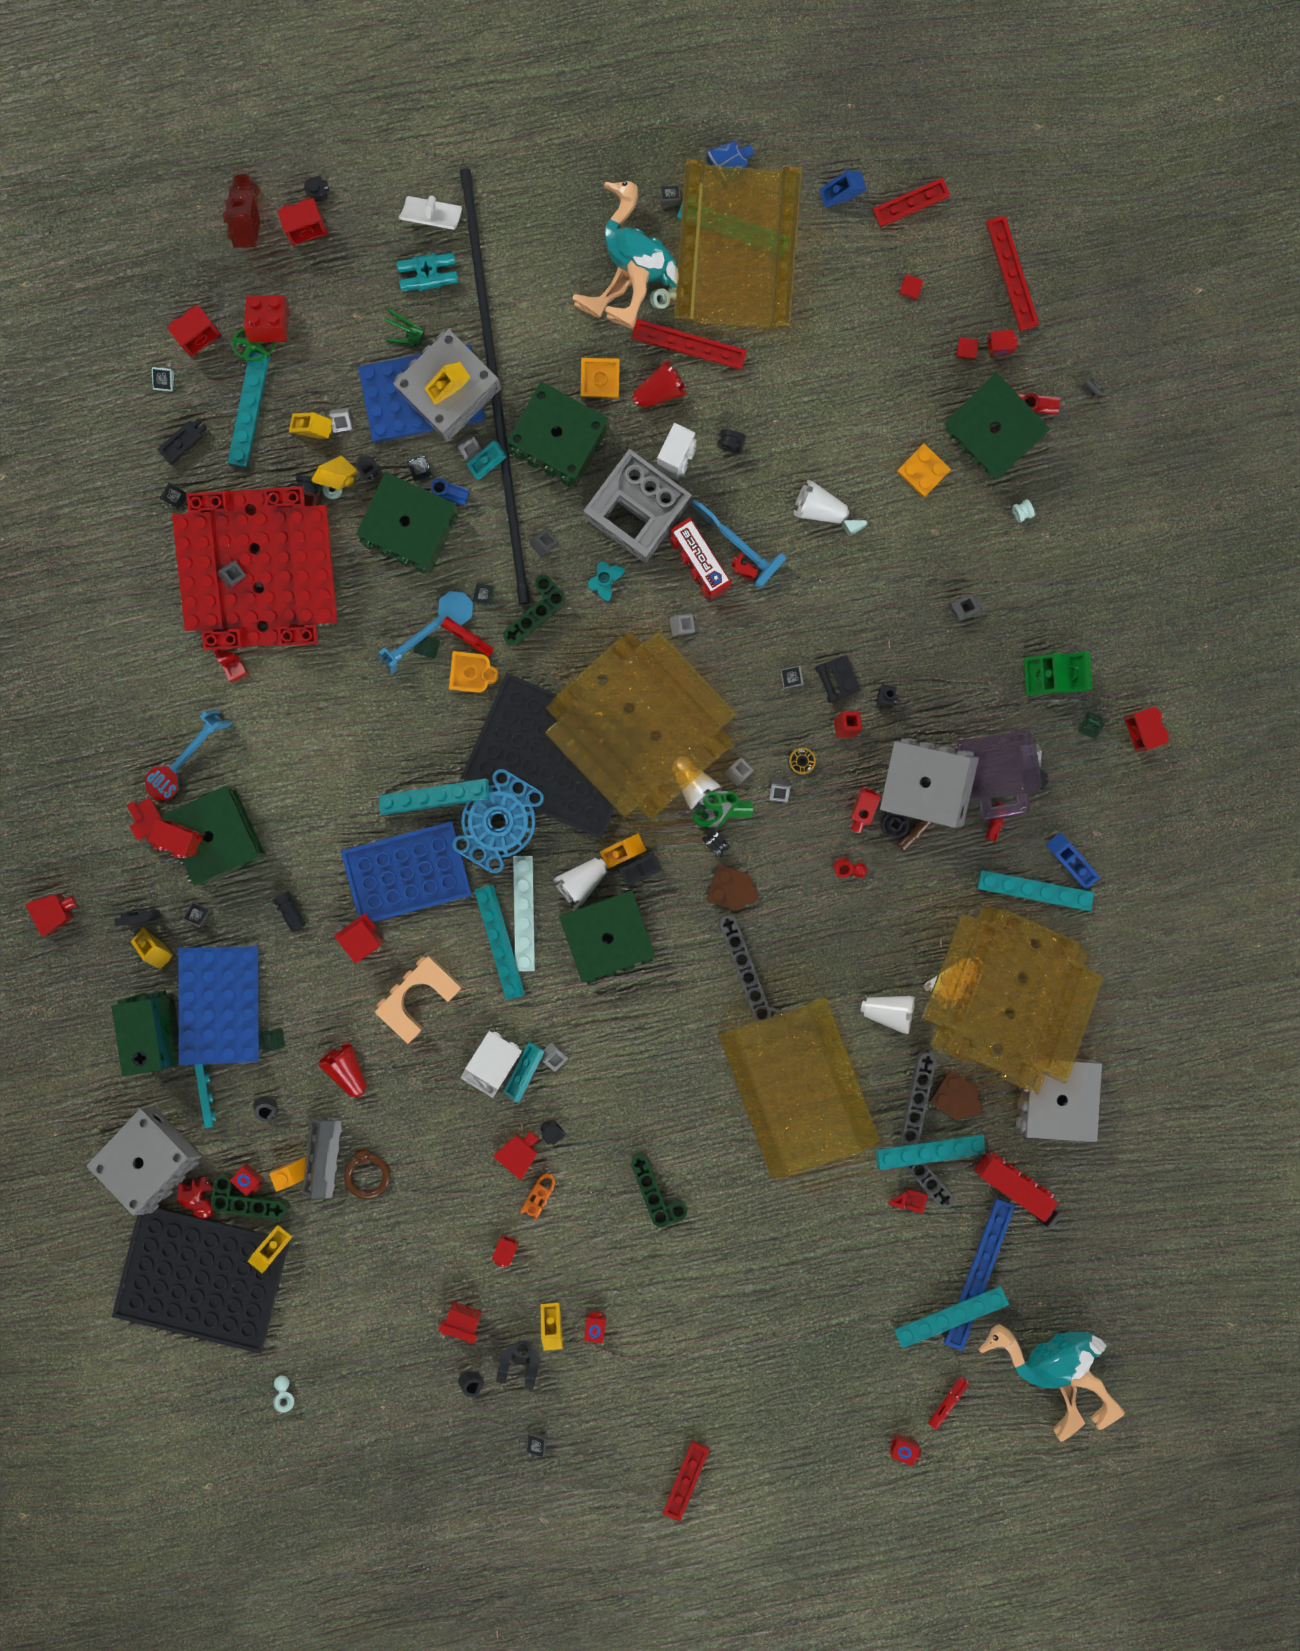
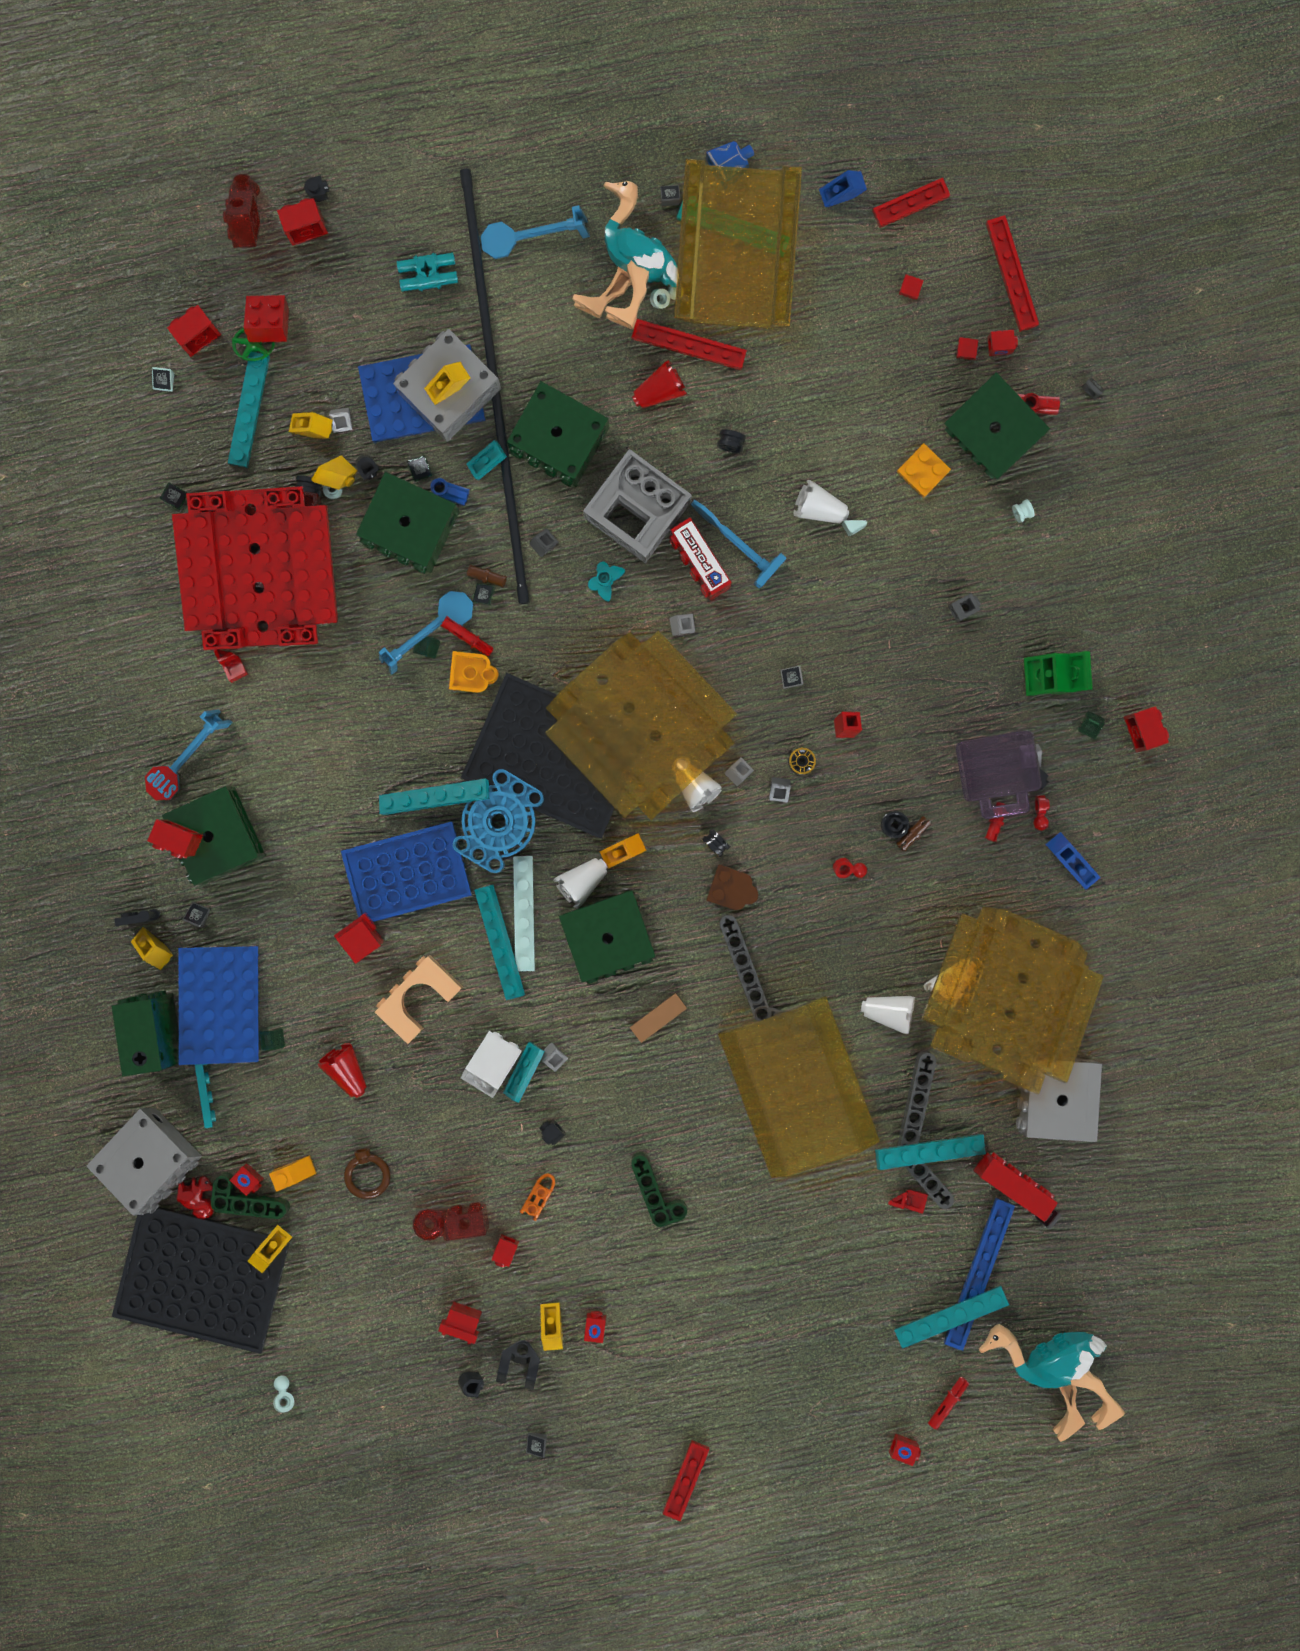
(51, 912): red torso -> none
(145, 815): red plate -> none
(182, 441): black hinge -> none
(231, 574): dark grey slope -> none
(265, 1109): black plate -> none
(289, 911): black axle -> none
(322, 1157): dark grey piece -> none
(414, 332): green plant -> none
(431, 212): white shield -> none
(451, 1224): none -> clear red brick
(468, 447): light grey slope -> none
(486, 576): none -> reddish brown pin
(500, 239): none -> dark azure piece
(518, 1154): red torso -> none
(531, 614): dark green beam -> none
(600, 378): light orange plate -> none
(640, 869): black brick -> none
(658, 1017): none -> medium nougat tile
(676, 451): white brick -> none
(725, 806): green connector -> none
(746, 570): red bracket -> none
(843, 676): black plate -> none
(865, 800): red torso -> none
(887, 696): black plate -> none
(911, 793): light grey gear -> none
(956, 1097): reddish brown plate -> none
(1035, 890): teal plate -> none
(1041, 806): none -> red plate

